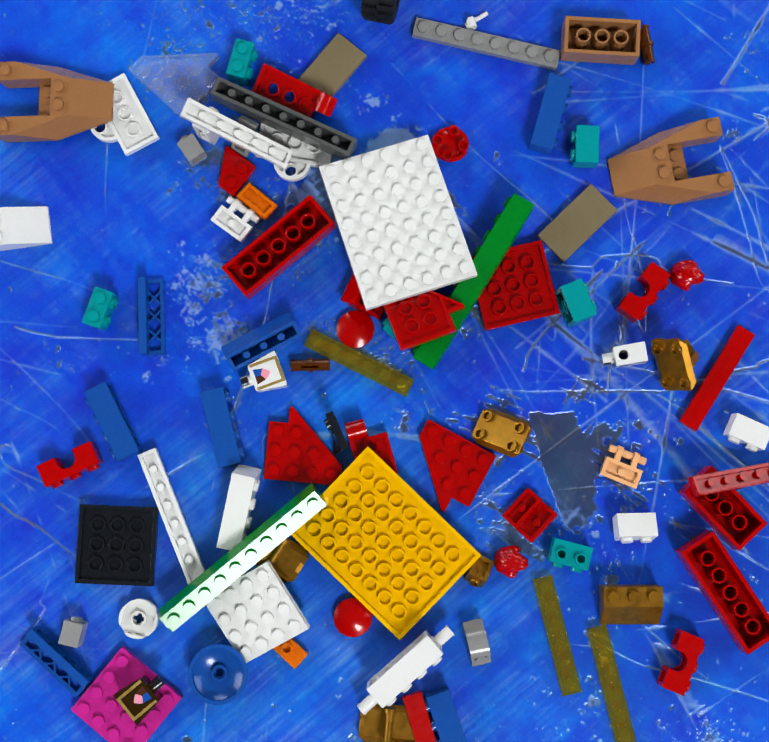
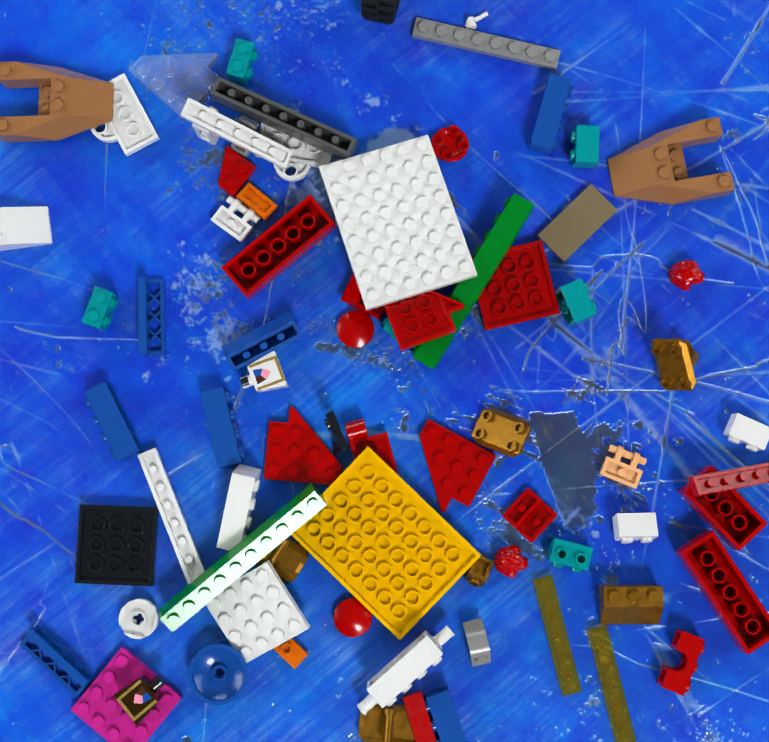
(73, 632): light grey brick -> none
(86, 458): red arch -> none
(191, 149): light grey brick -> none
(306, 98): red hinge -> none
(310, 365): reddish brown pin -> none
(334, 66): dark tan tile -> none
(358, 362): clear yellow plate -> none
(600, 40): medium nougat brick -> none
(635, 353): white torso -> none
(646, 45): reddish brown pin -> none
(654, 280): red arch -> none
(716, 378): red tile -> none

